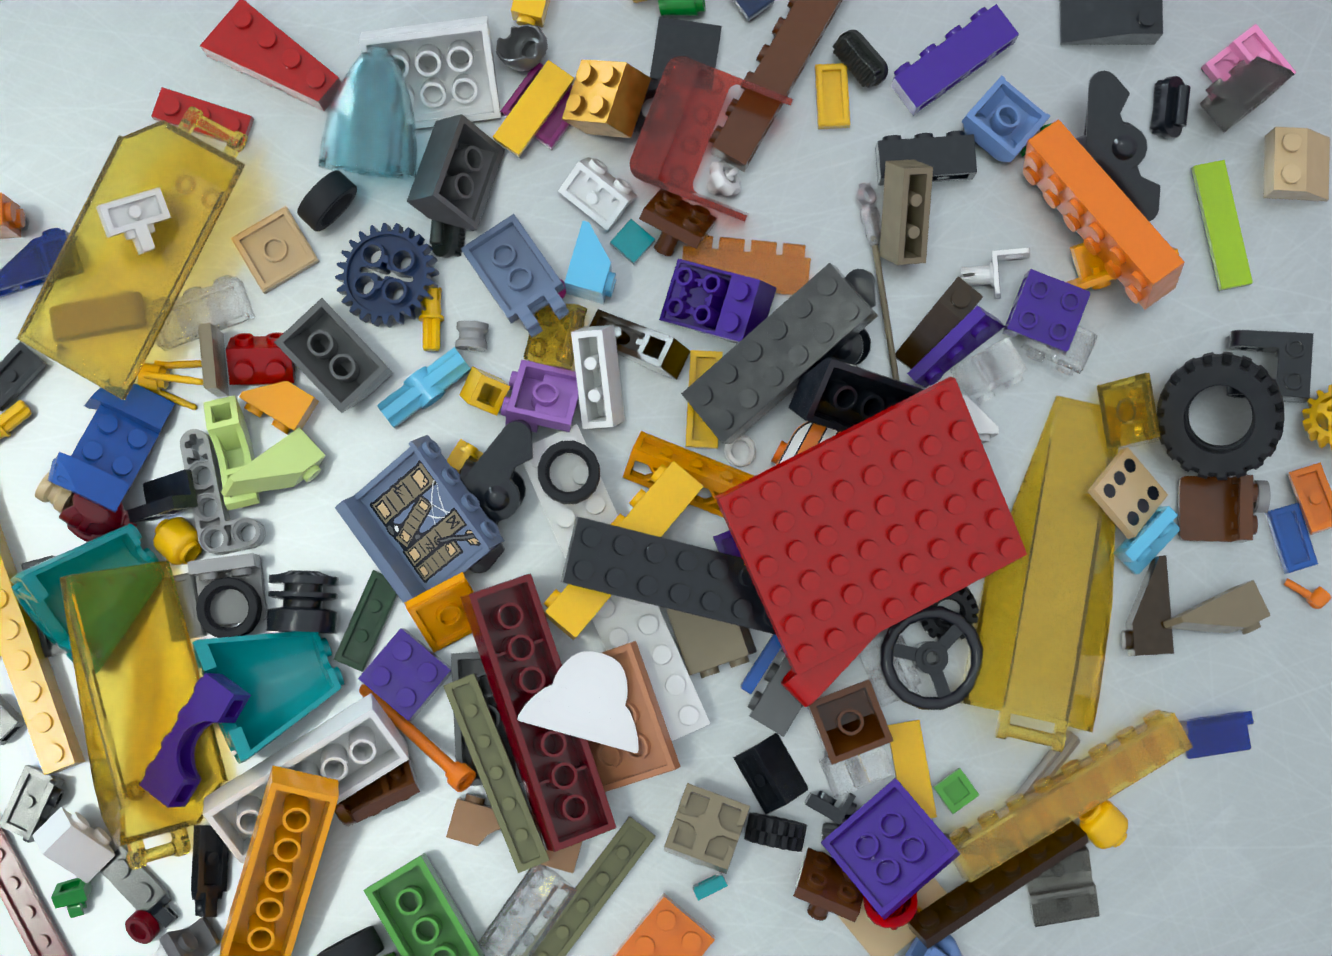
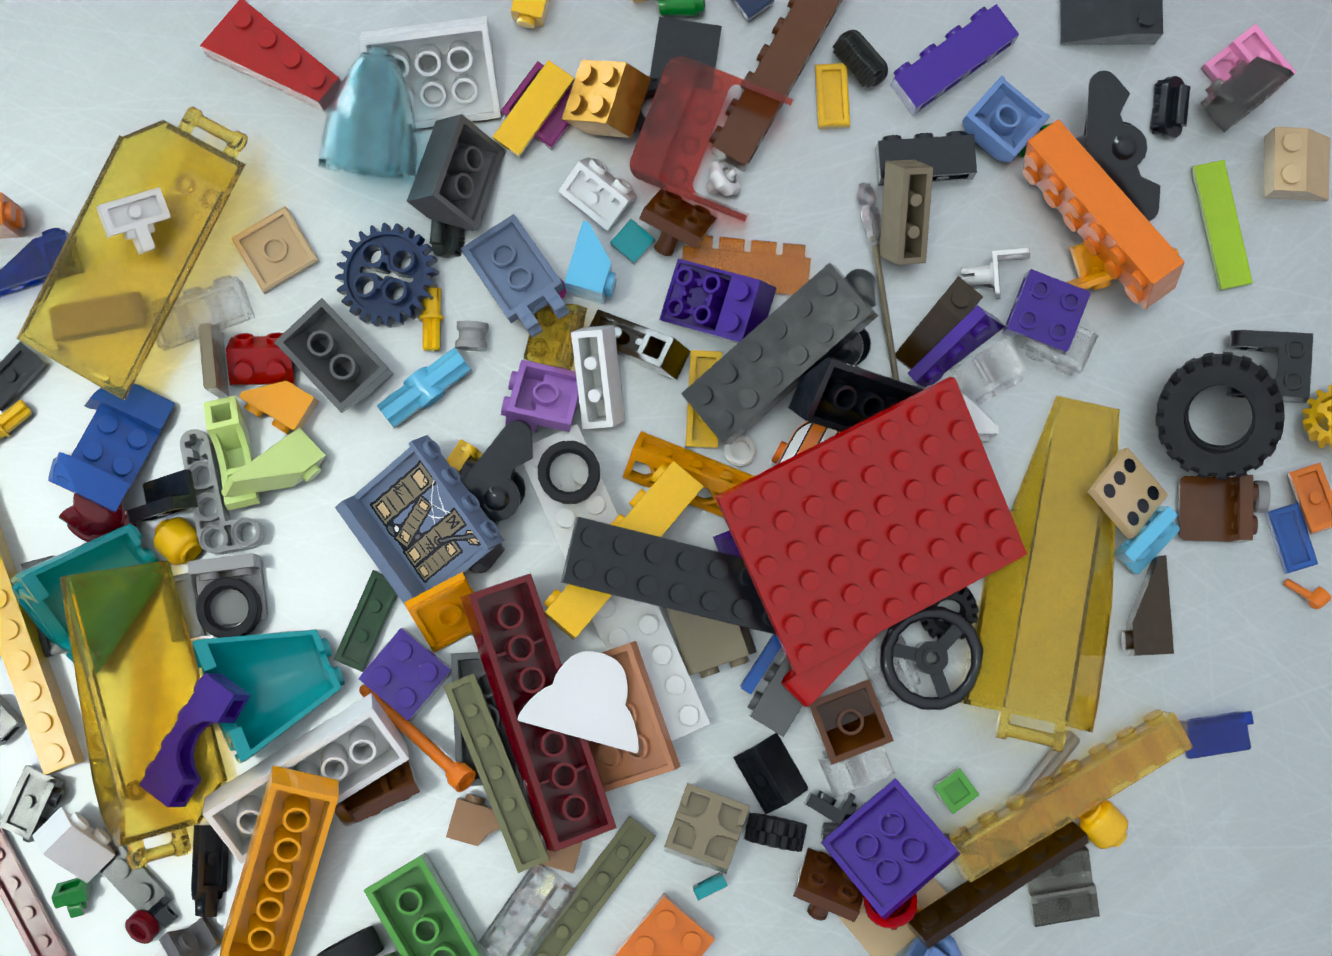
(55, 494): tan wheel -> none
(157, 376): yellow plant -> none
(173, 105): red plate -> none
(302, 603): black wheel -> none
(327, 200): black tyre -> none
(484, 390): yellow brick -> none
(523, 47): dark grey hair -> none
(911, 763): yellow tile -> none
(1128, 412): clear yellow slope -> none
(1225, 613): dark tan slope -> none

